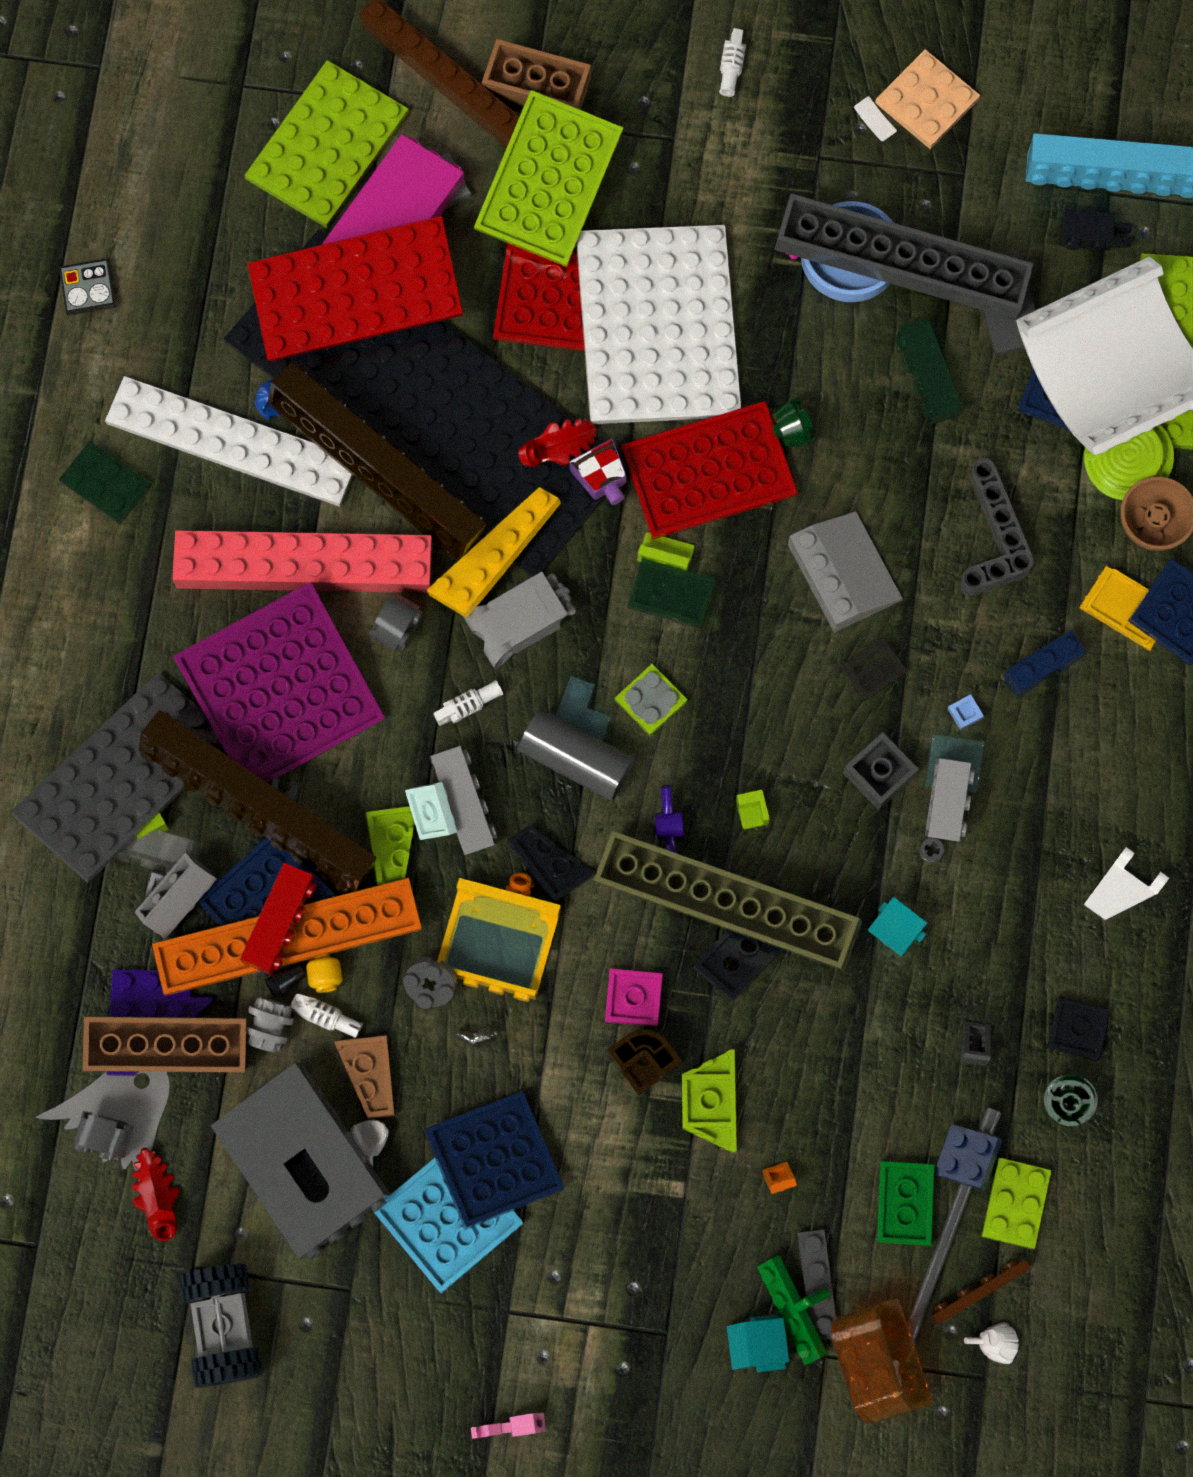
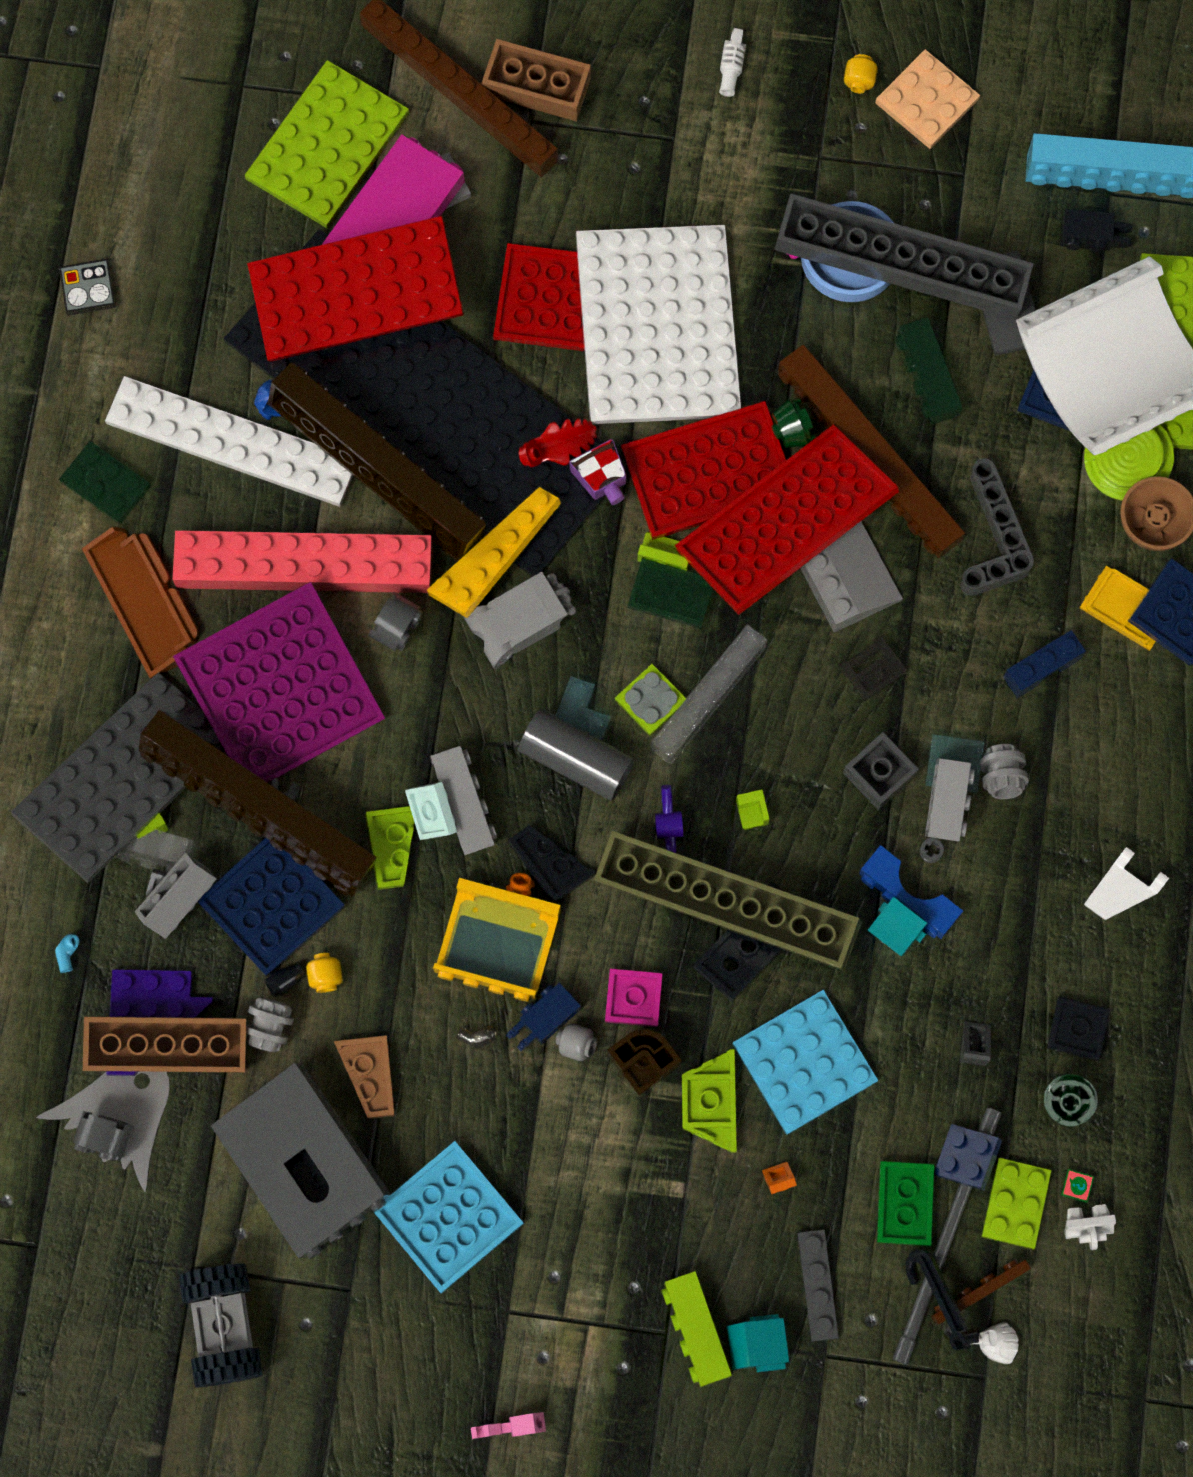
(65, 950): none -> medium azure arm
(141, 598): none -> dark orange slope
(155, 1194): red plant -> none
(278, 919): red brick -> none
(324, 929): orange plate -> none
(324, 1015): white hinge -> none
(370, 1137): white piece -> none
(424, 994): dark grey plate -> none
(467, 703): white hinge -> none
(493, 1160): dark blue plate -> none
(545, 1016): none -> dark blue hinge
(548, 178): lime plate -> none
(576, 1042): none -> light grey head
(697, 1329): none -> lime brick
(708, 694): none -> clear brick
(786, 519): none -> red plate
(794, 1308): green plate -> none
(805, 1062): none -> medium azure plate
(833, 406): none -> reddish brown brick
(860, 73): none -> yellow head
(874, 119): white sticker -> none
(880, 1362): clear orange brick -> none
(883, 873): none -> blue arch
(961, 1335): none -> black piece
(965, 712): light blue plate -> none
(1004, 771): none -> light grey piece
(1077, 1186): none -> tile
(1089, 1229): none -> white hips

